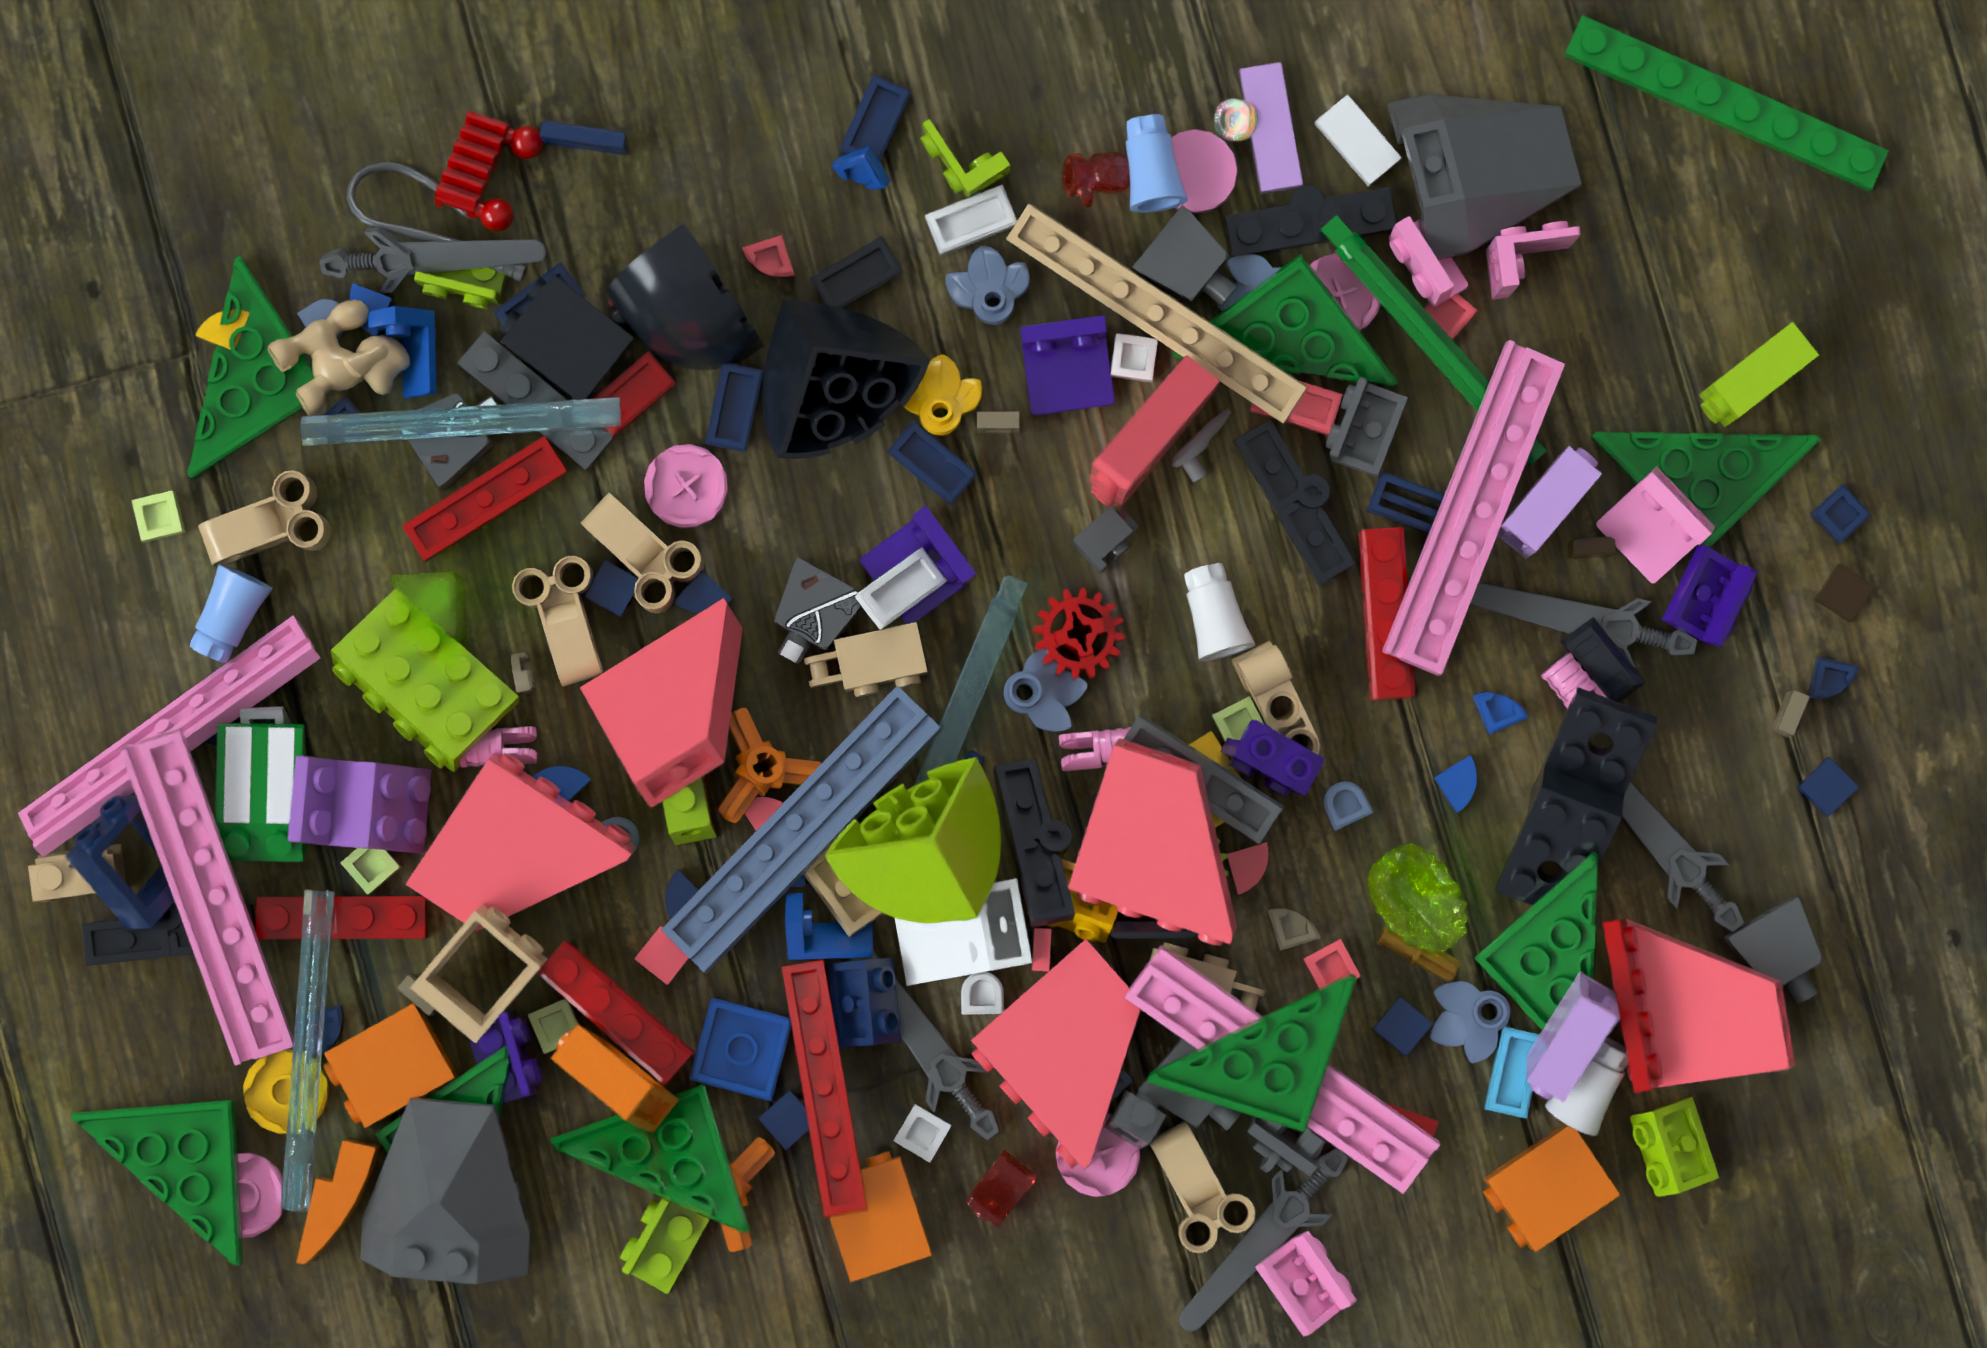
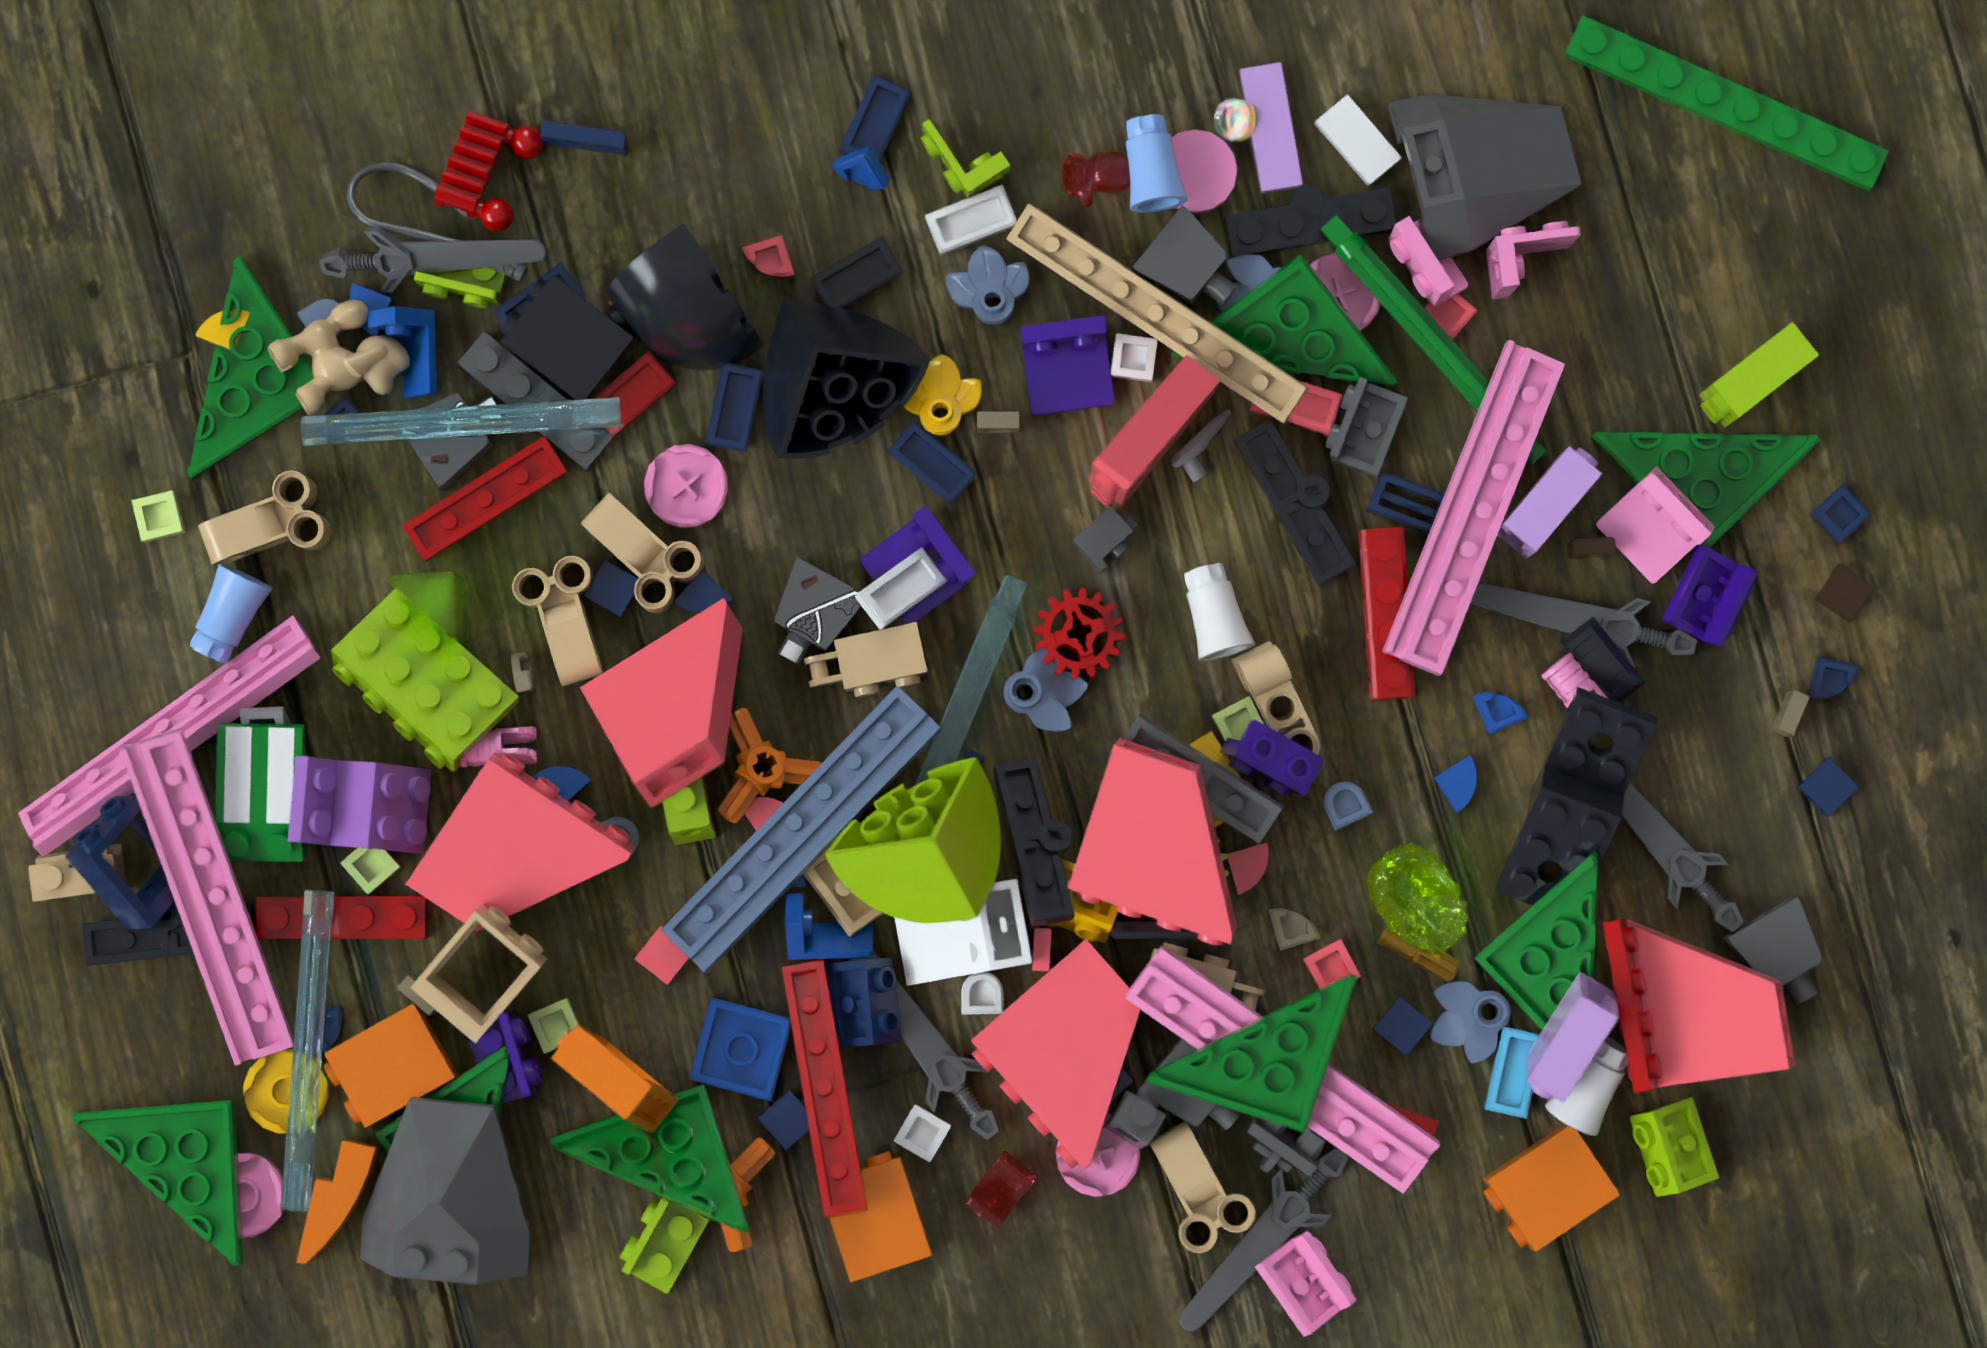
(616, 1012): red brick -> none
(678, 893): dark blue tile -> none
(1099, 740): bright pink hinge -> none

